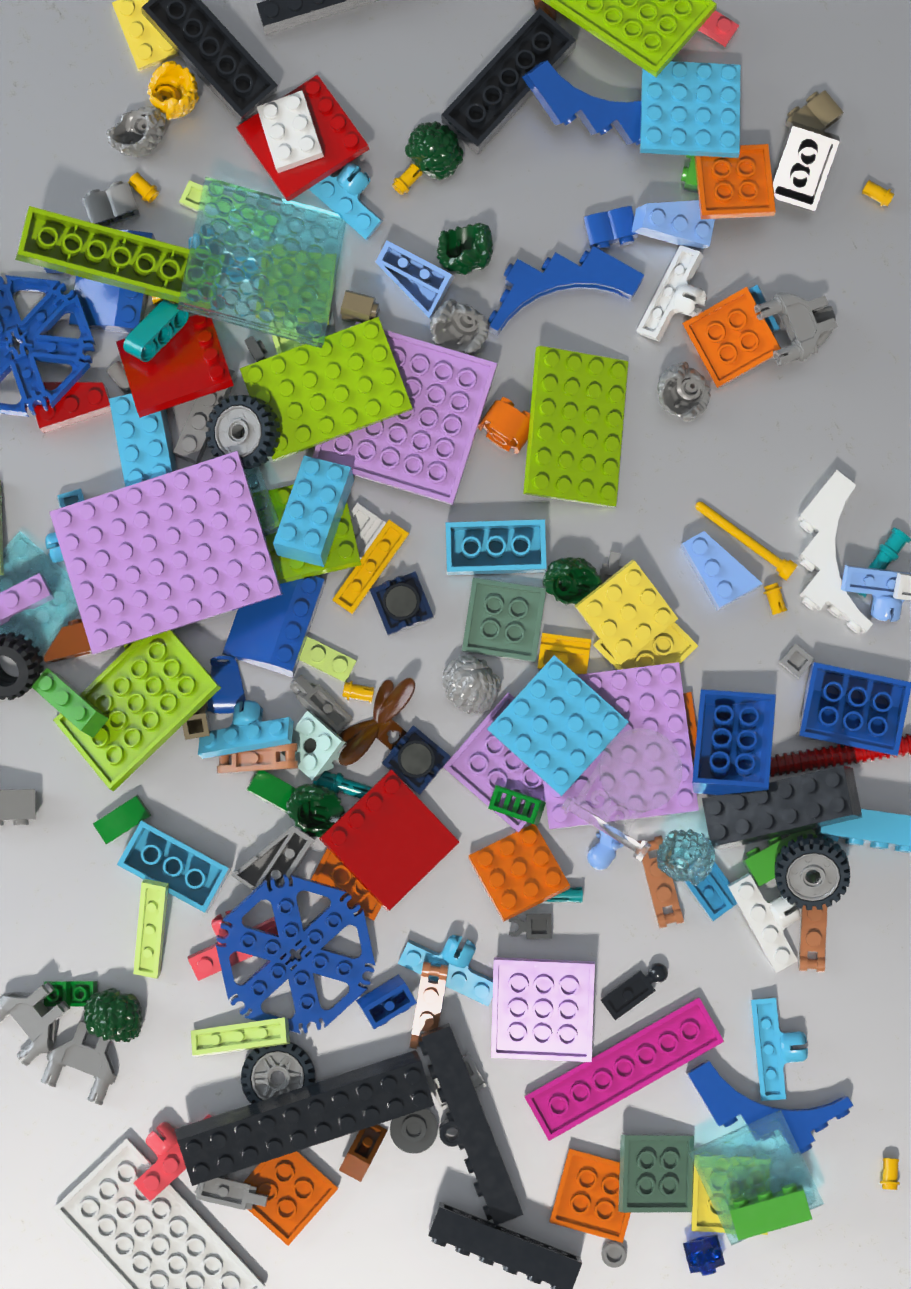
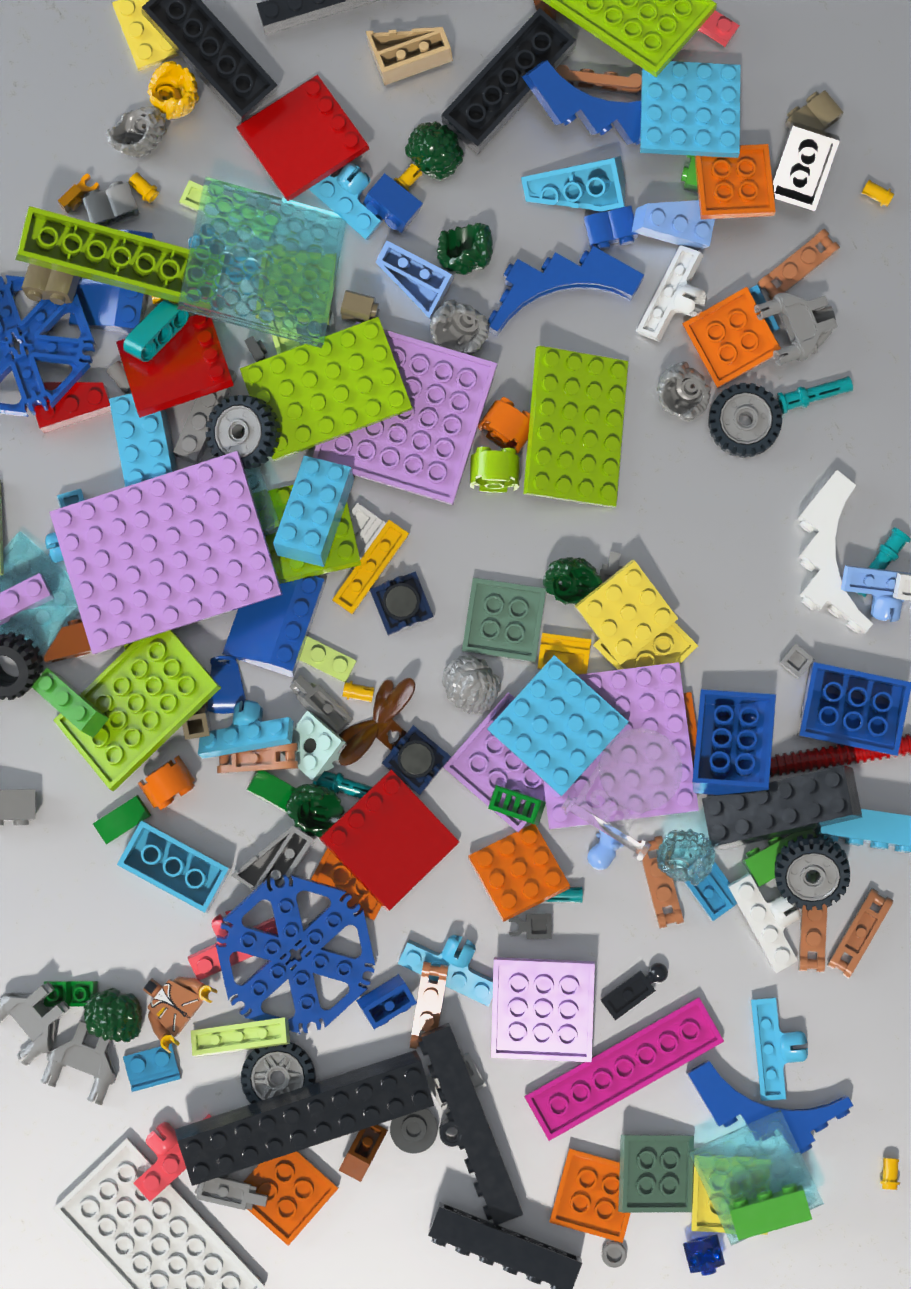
(49, 284): none -> dark tan brick
(73, 197): none -> light orange plate
(151, 928): yellowish green plate -> none
(151, 1068): none -> dark azure plate
(167, 782): none -> orange brick
(174, 1006): none -> nougat torso
(290, 131): white plate -> none
(392, 203): none -> blue brick
(408, 52): none -> tan wedge
(494, 470): none -> lime brick
(496, 547): medium azure brick -> none
(586, 186): none -> medium azure wedge
(605, 82): none -> nougat plate
(718, 571): light blue wedge -> none
(749, 401): none -> wheel
(775, 598): yellow pin -> none
(783, 566): yellow piece -> none
(799, 264): none -> nougat plate
(802, 396): none -> teal pin
(860, 932): none -> nougat plate

